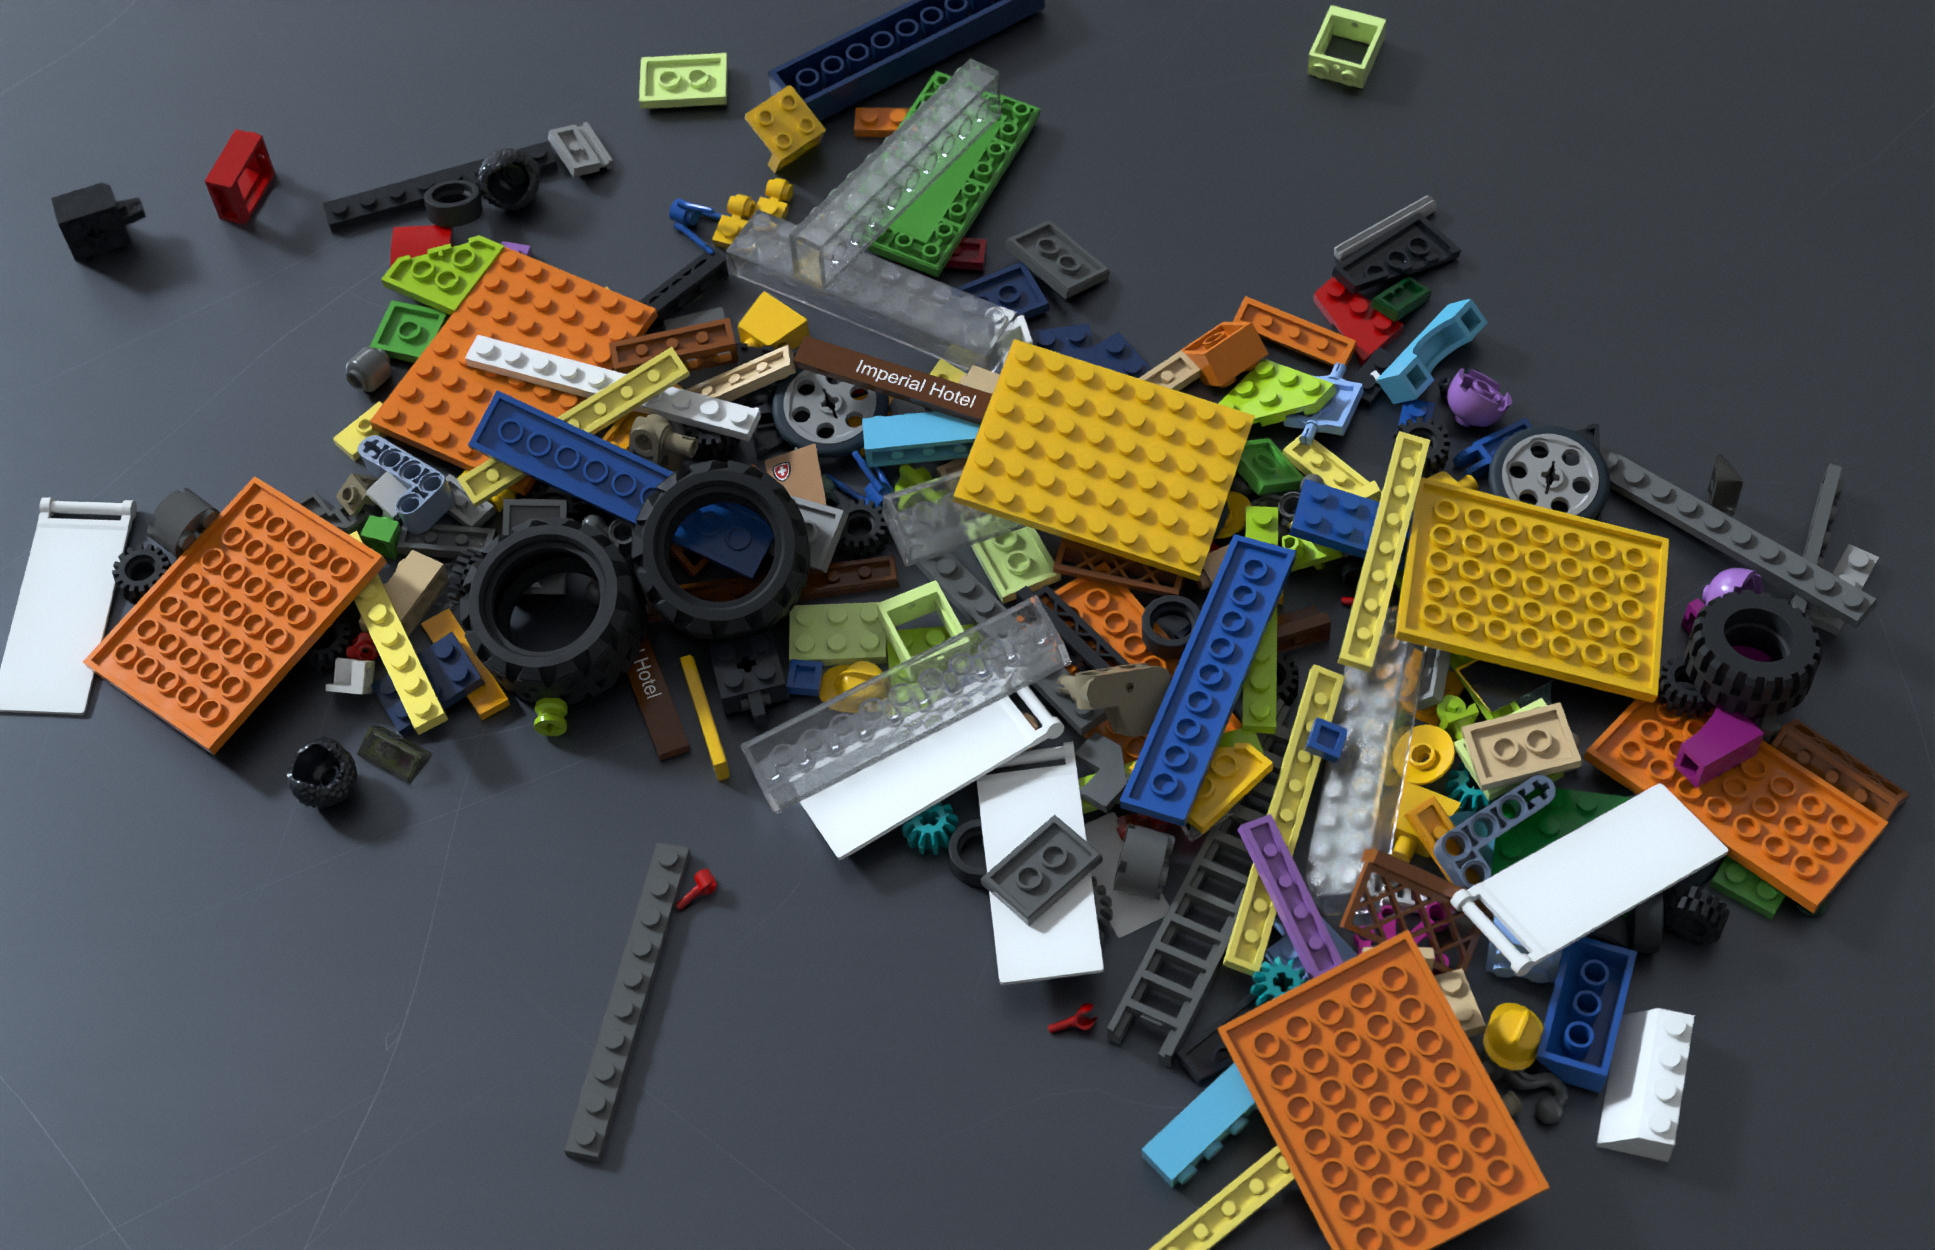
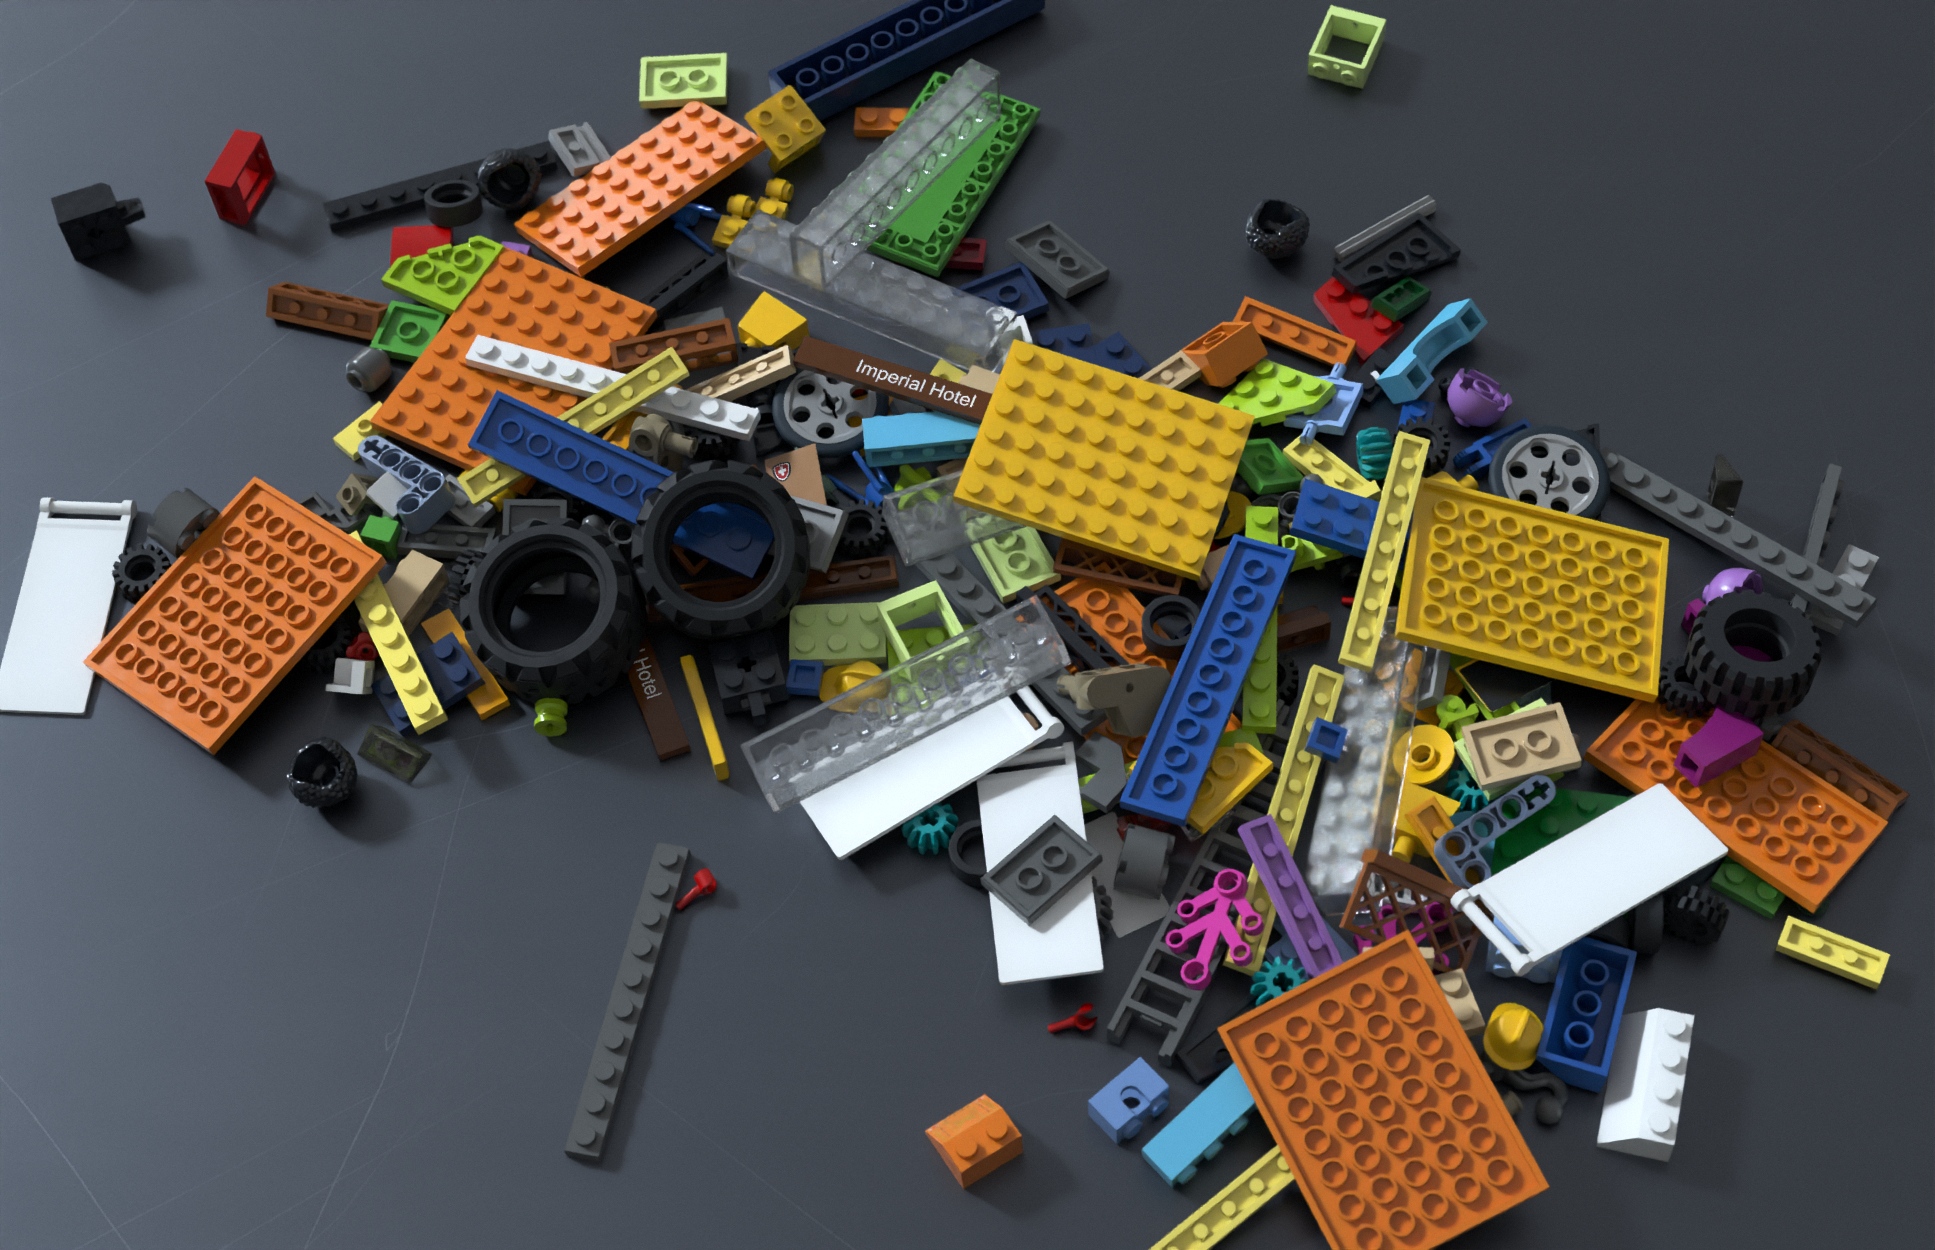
(325, 310): none -> dark orange fence
(639, 187): none -> orange plate
(976, 1140): none -> orange slope
(1135, 1083): none -> medium blue brick
(1215, 924): none -> dark pink plant
(1276, 228): none -> black hair
(1374, 452): none -> teal gear
(1832, 952): none -> light yellow plate

